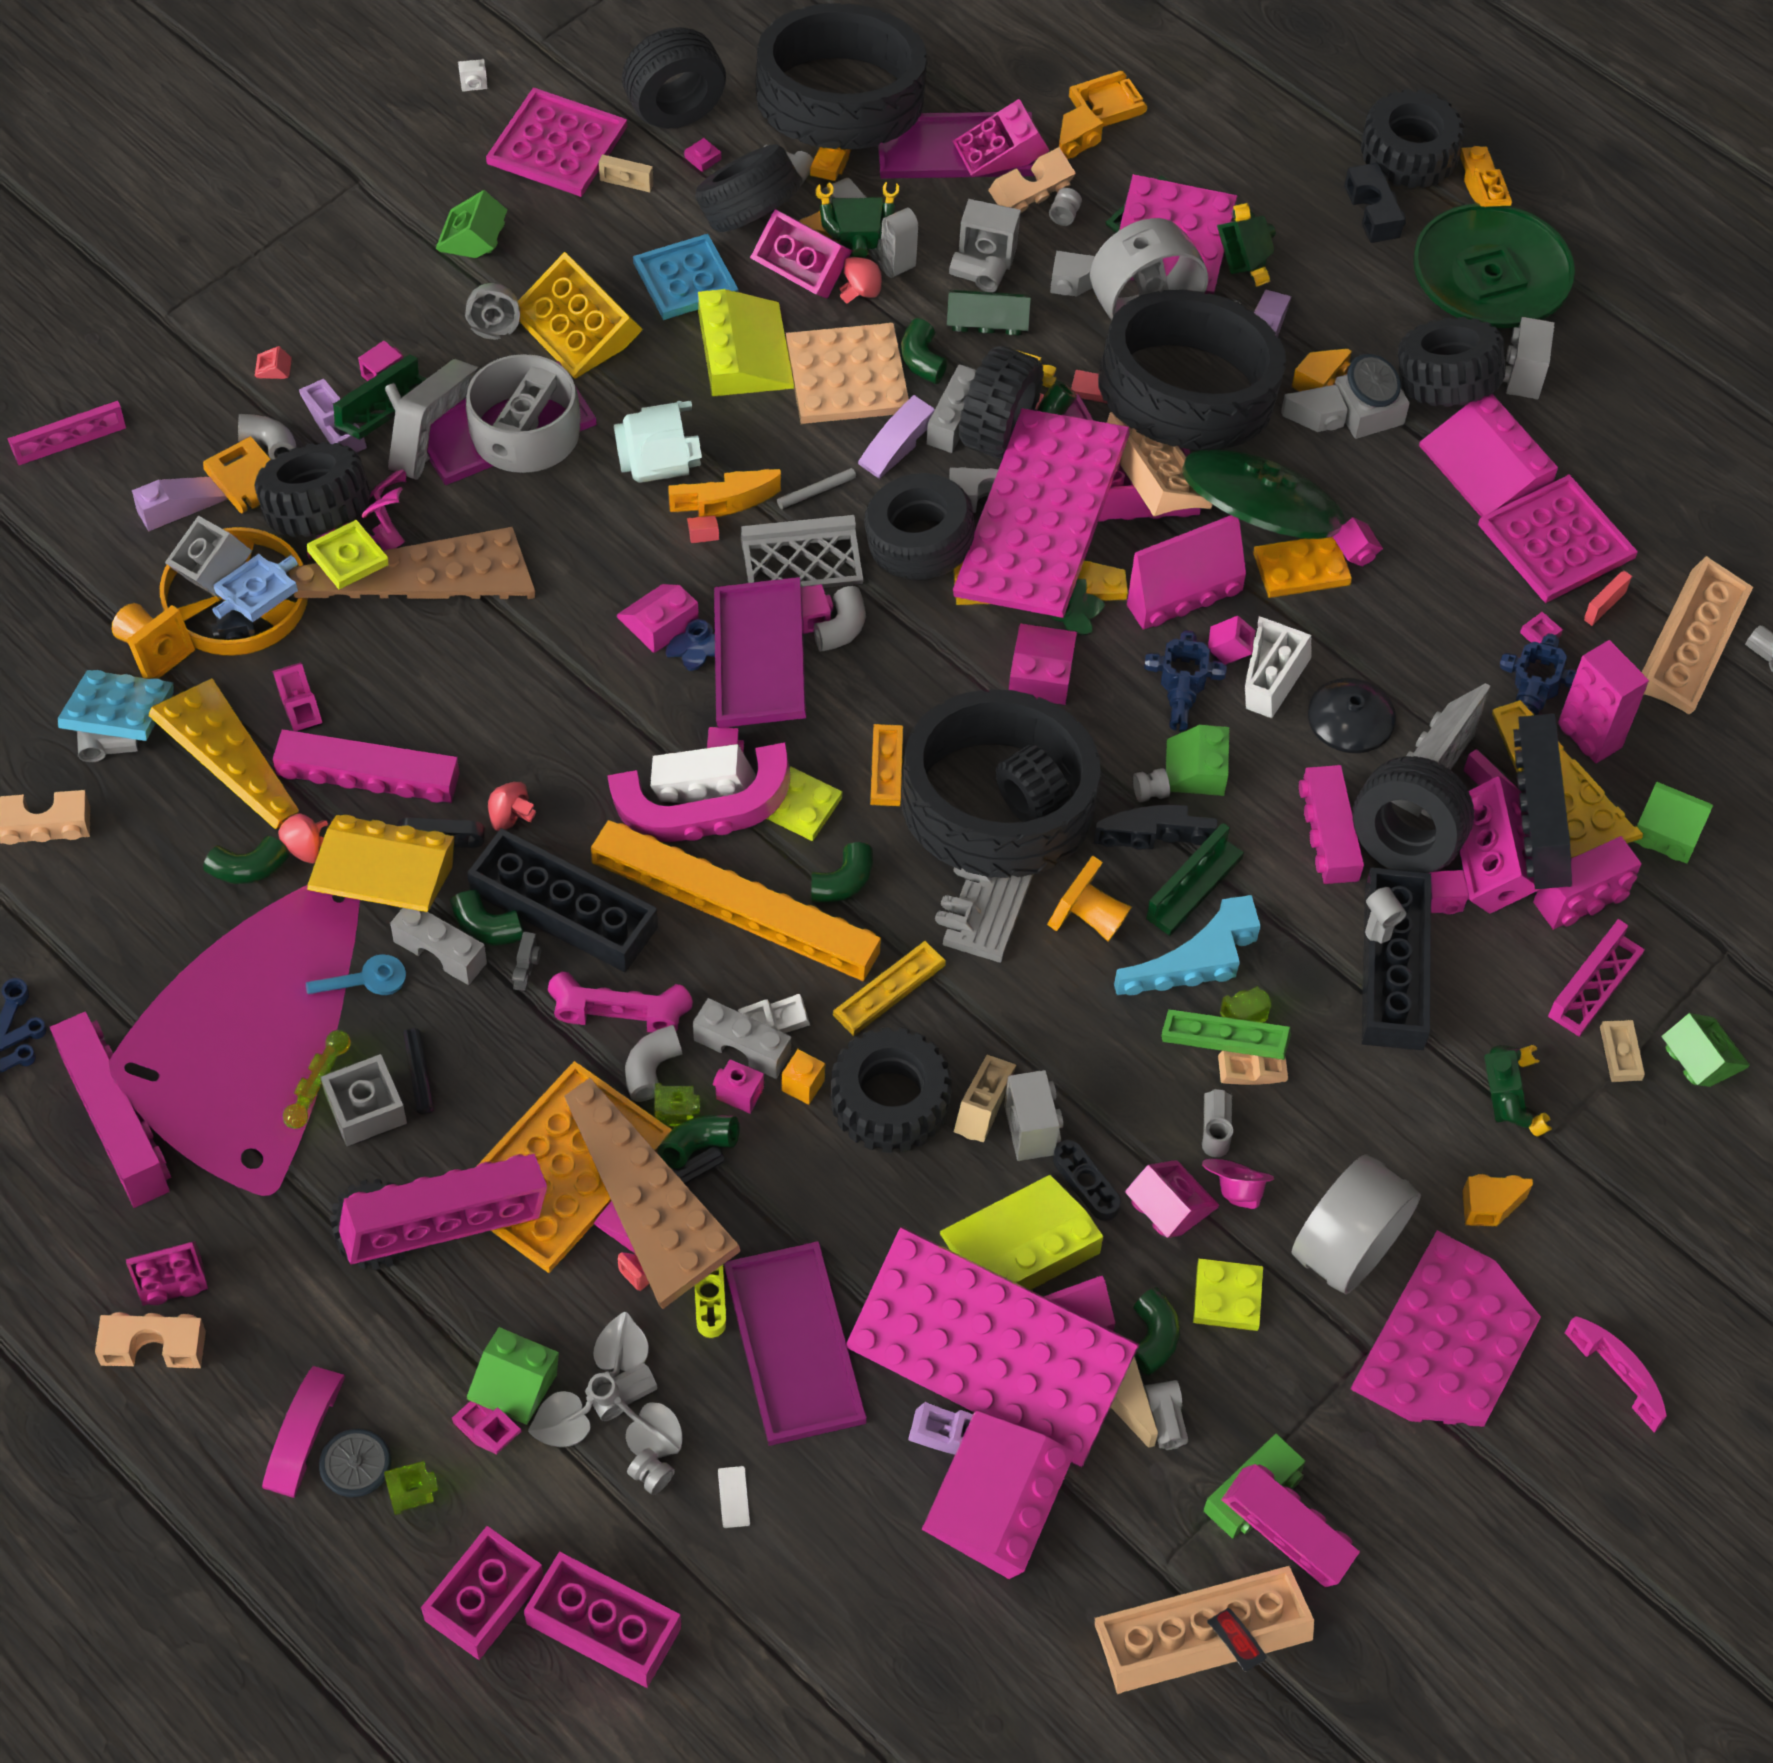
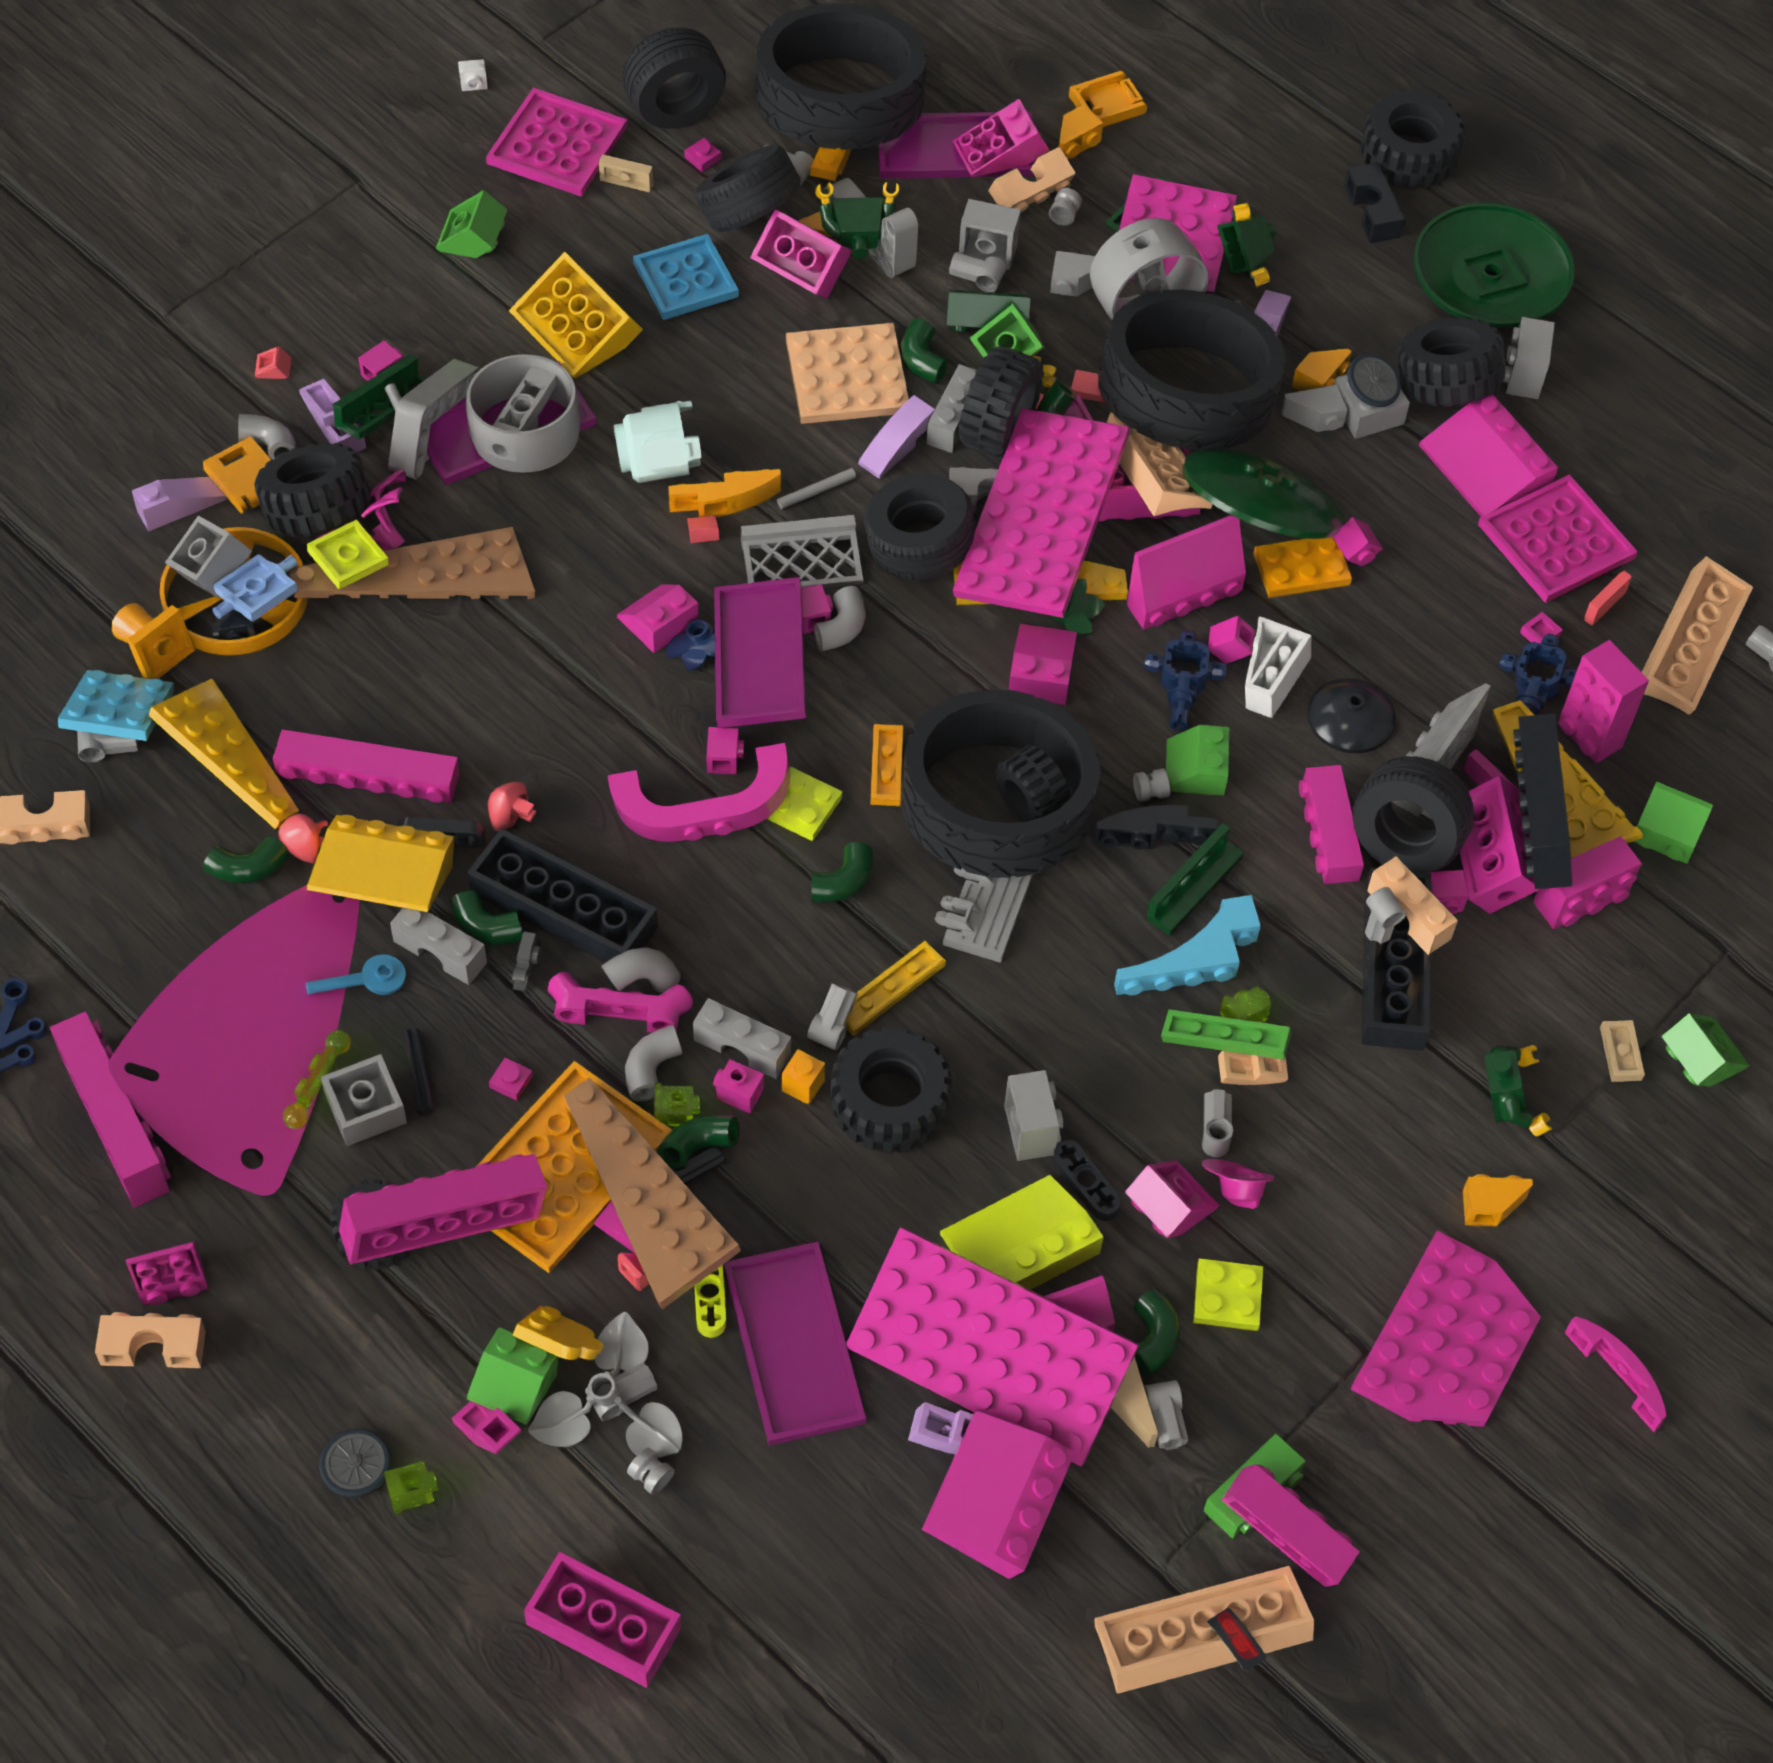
(67, 433): dark pink fence -> none
(297, 697): dark pink slope -> none
(300, 1430): dark pink slope -> none
(482, 1592): dark pink brick -> none
(492, 311): light grey cylinder -> none
(510, 1079): none -> dark pink plate
(558, 1334): none -> yellow plate
(641, 964): none -> light grey cylinder
(700, 774): white wedge -> none
(733, 1497): white sticker -> none
(736, 900): light orange brick -> none
(743, 343): neon yellow slope -> none
(782, 1015): white slope -> none
(830, 1024): none -> light grey piece
(863, 279): coral piece -> none
(983, 1099): tan slope -> none
(1010, 330): none -> bright green slope
(1090, 904): light orange plant -> none
(1355, 1223): light grey cylinder -> none
(1428, 918): none -> light nougat arch
(1482, 179): light orange slope -> none
(1590, 970): dark pink fence -> none

